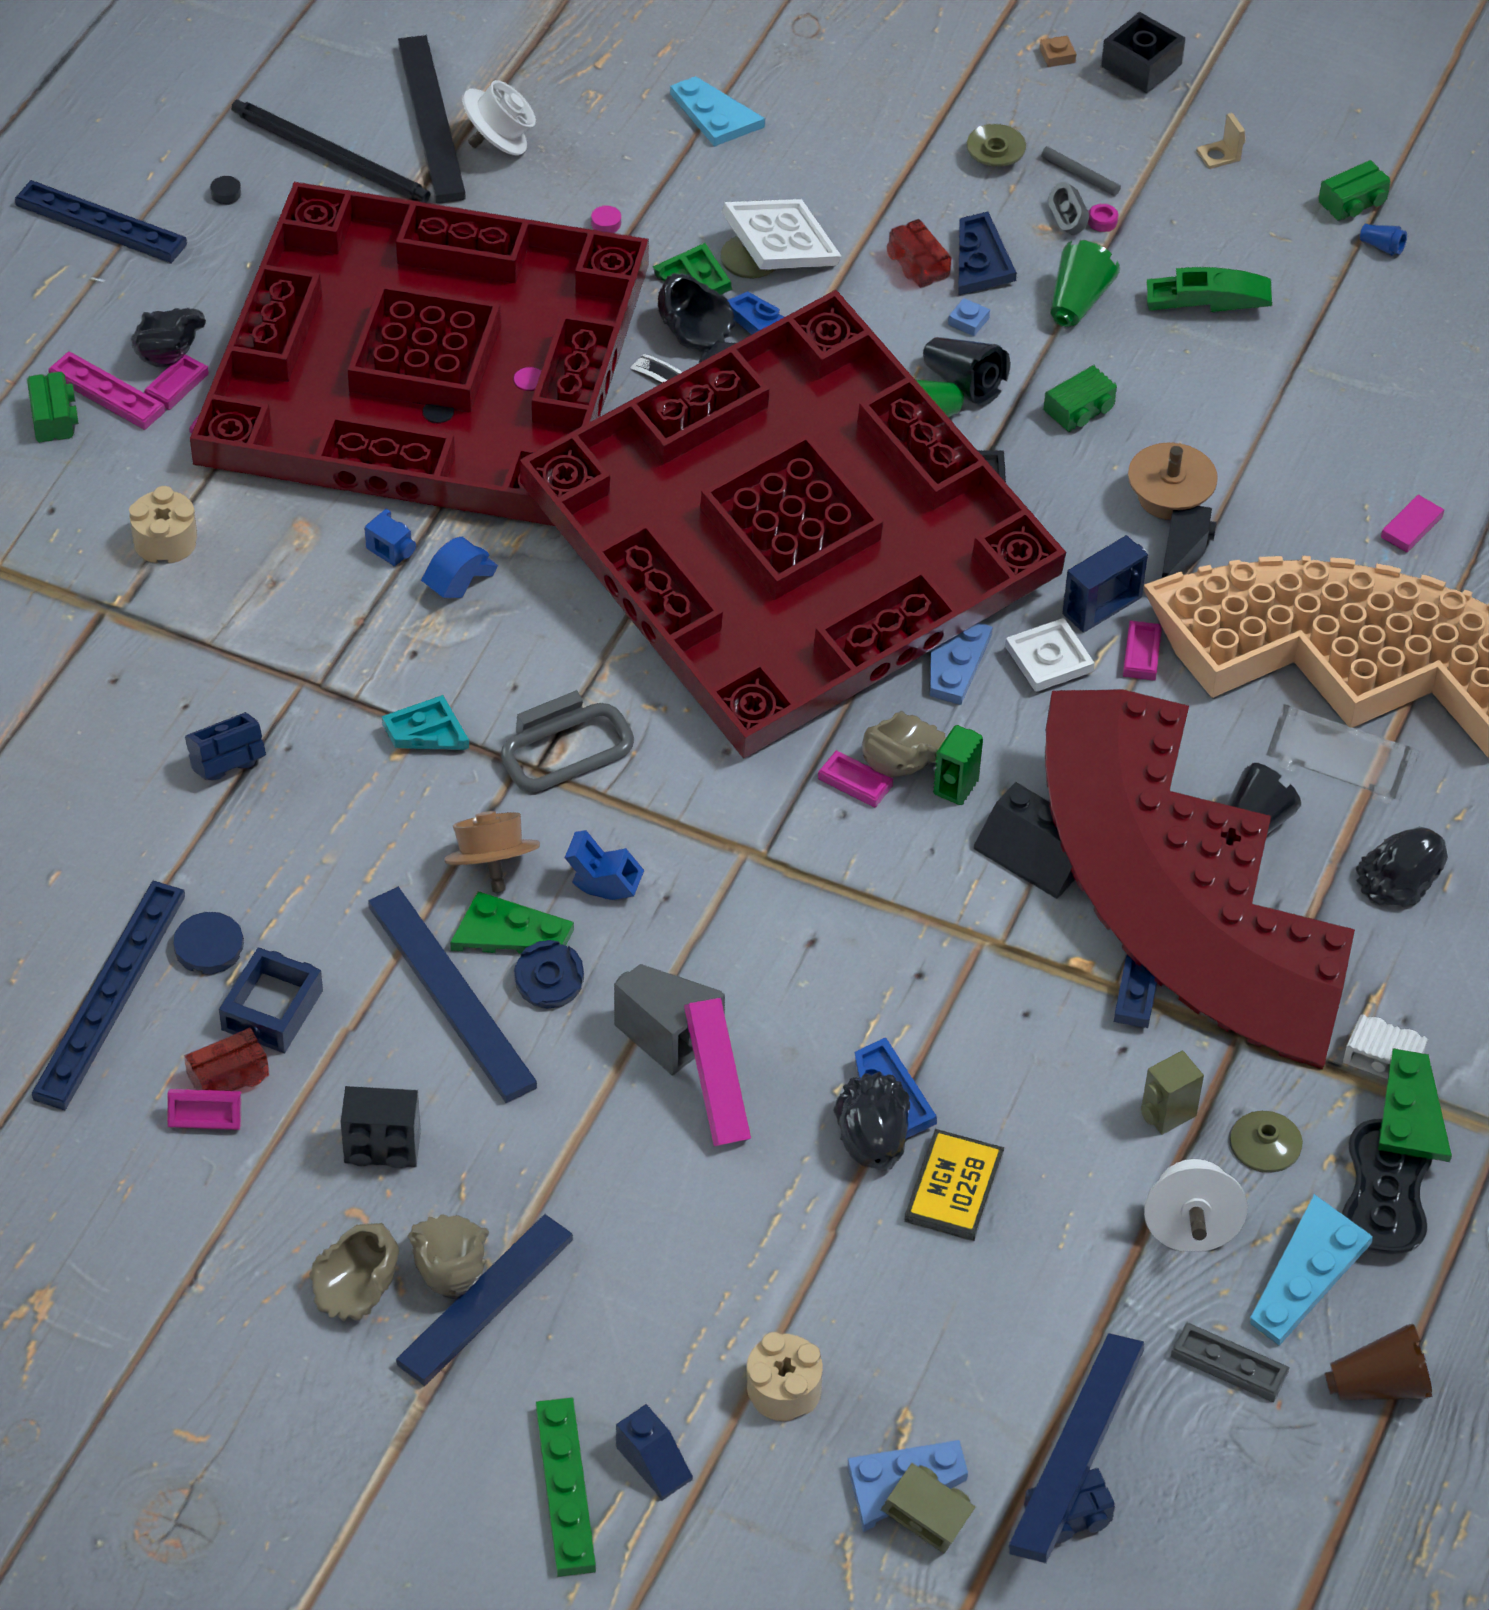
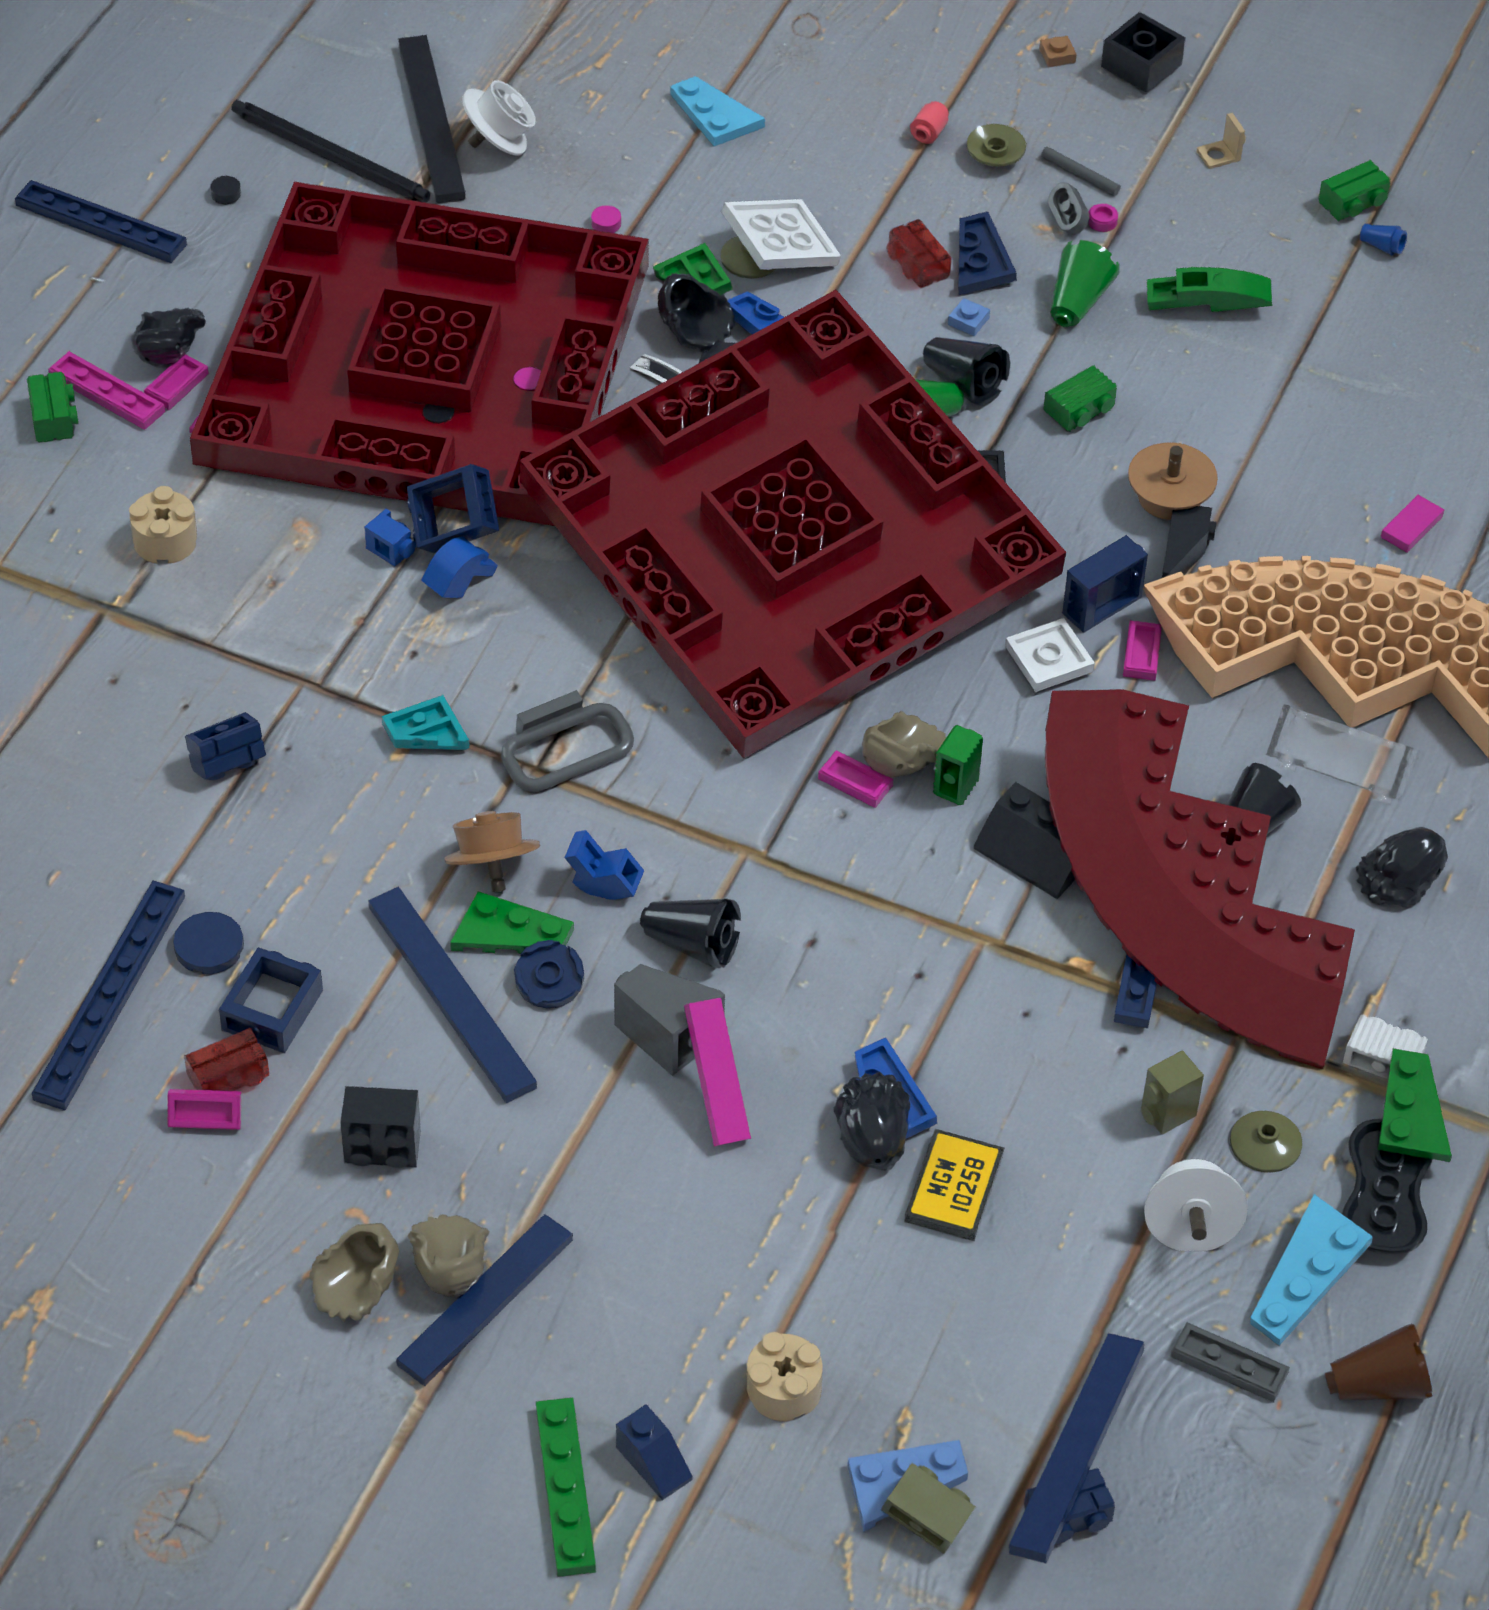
(479, 504): none -> dark blue window
(695, 927): none -> black cone
(929, 122): none -> coral brick
(956, 663): medium blue wing -> none

